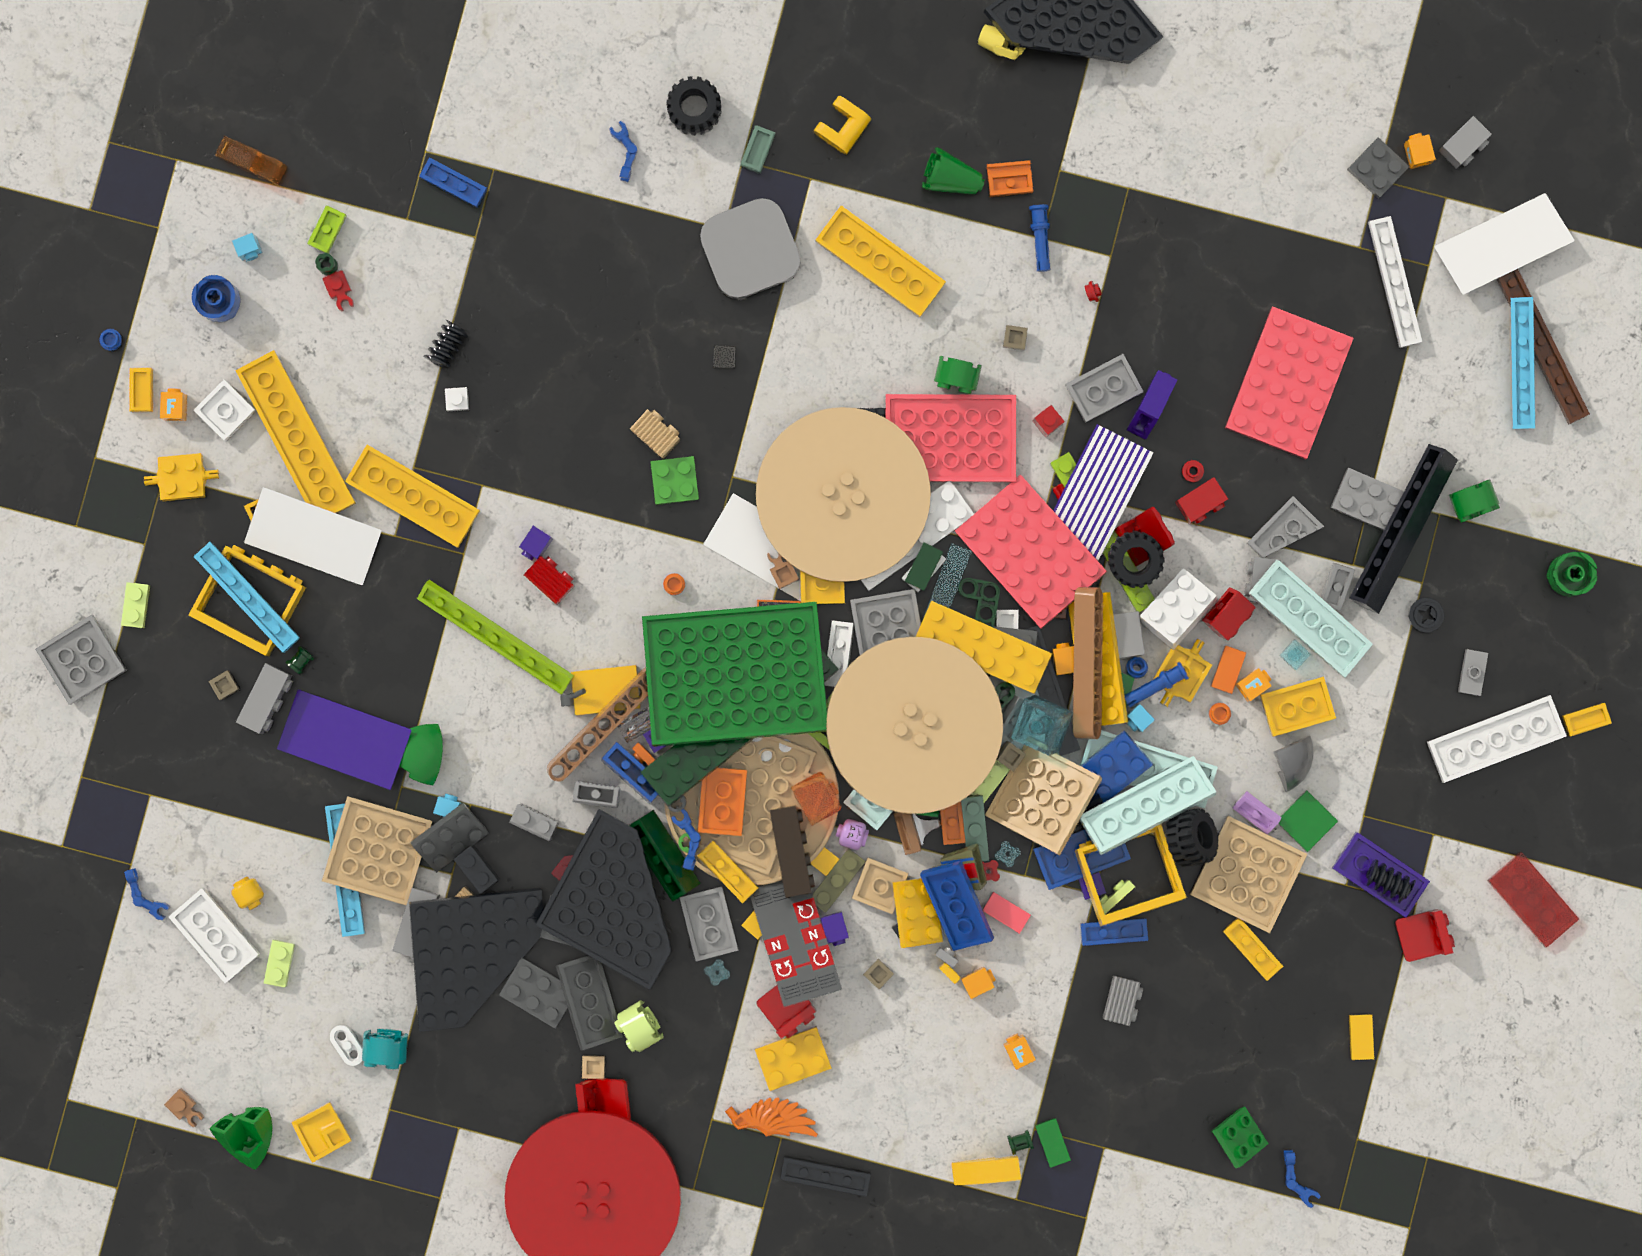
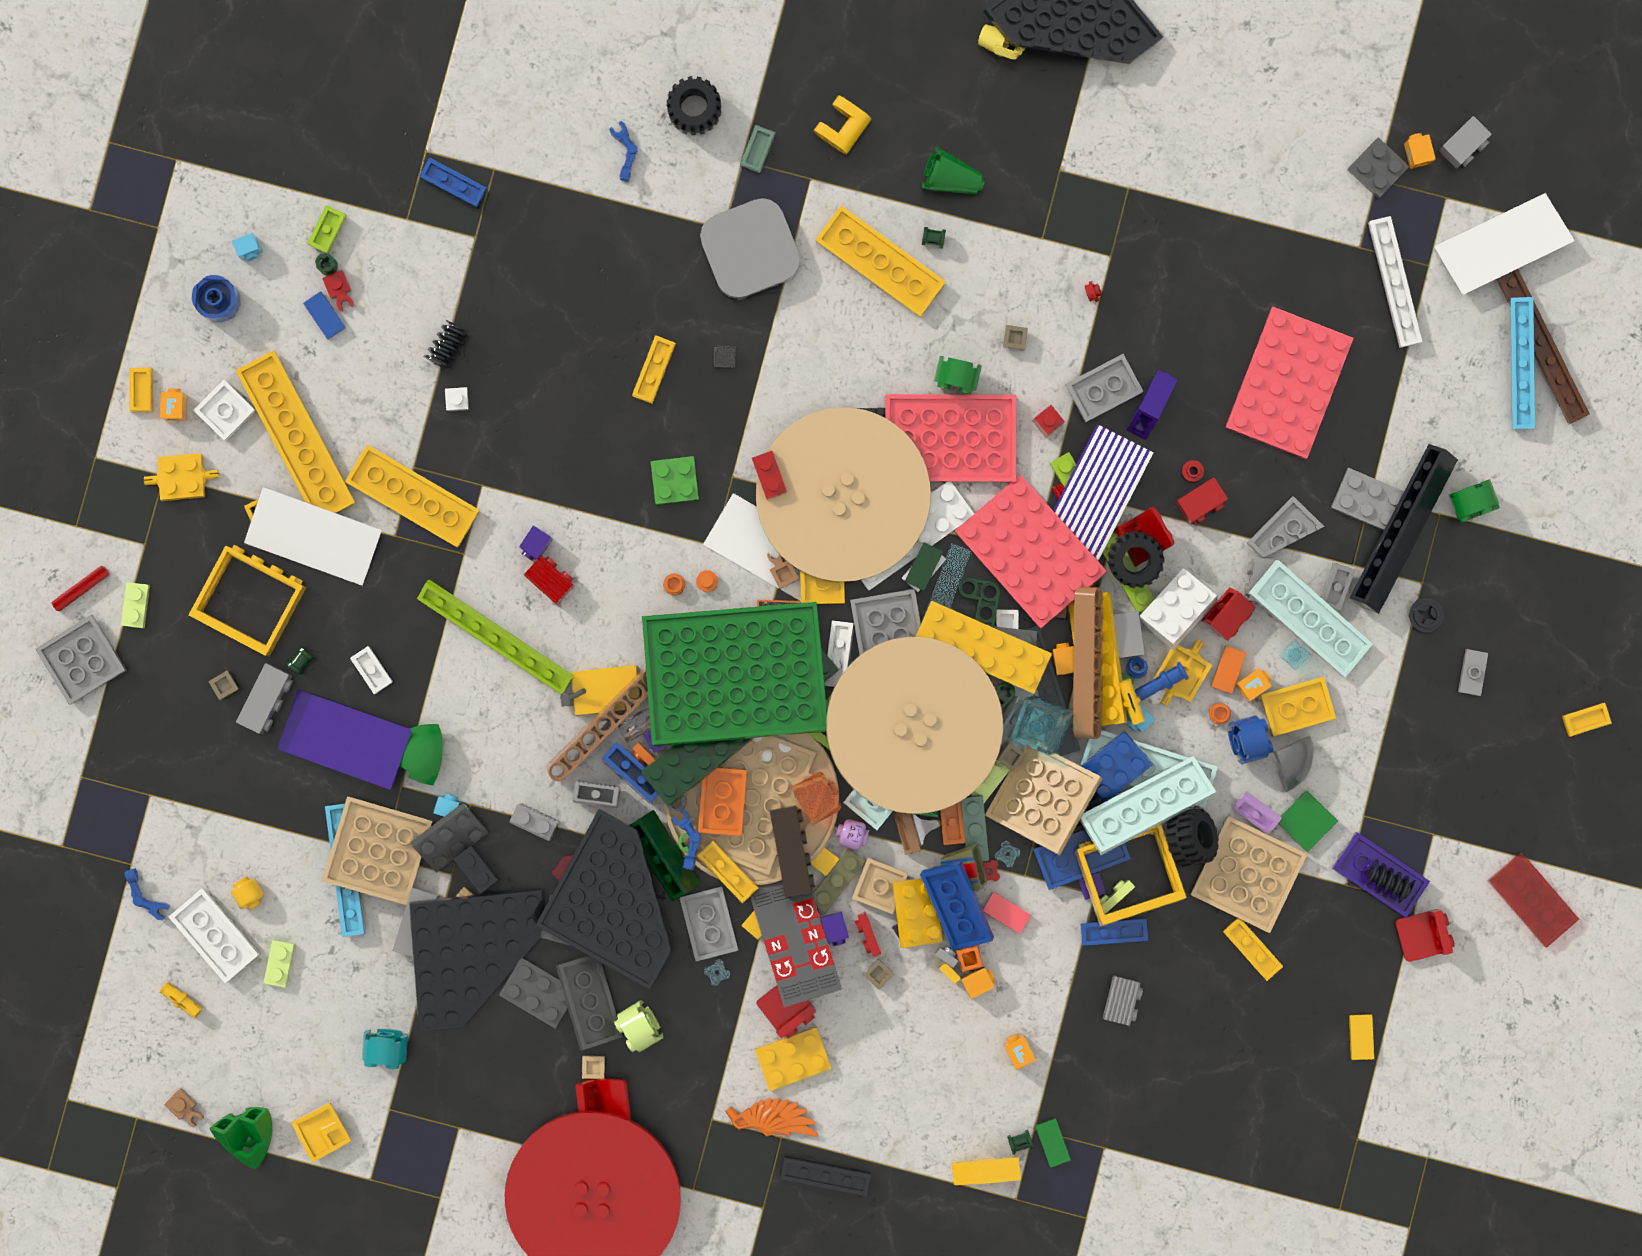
(80, 588): none -> red axle
(110, 339): blue plate -> none
(181, 1000): none -> yellow pin
(246, 597): medium azure plate -> none
(251, 160): clear orange slope -> none
(324, 315): none -> blue tile
(345, 1046): white plate -> none
(371, 670): none -> white plate
(654, 369): none -> yellow tile
(655, 433): tan brick -> none
(707, 581): none -> orange plate
(769, 475): none -> red plate
(870, 943): none -> red plate
(933, 237): none -> dark green bush
(970, 958): none -> orange slope
(1009, 178): orange plate -> none
(1040, 226): blue pin -> none
(1135, 715): none -> yellow pin
(1240, 1137): green plate -> none
(1250, 739): none -> blue brick
(1304, 1193): blue piece -> none
(1496, 739): white plate -> none
(1585, 574): green brick -> none

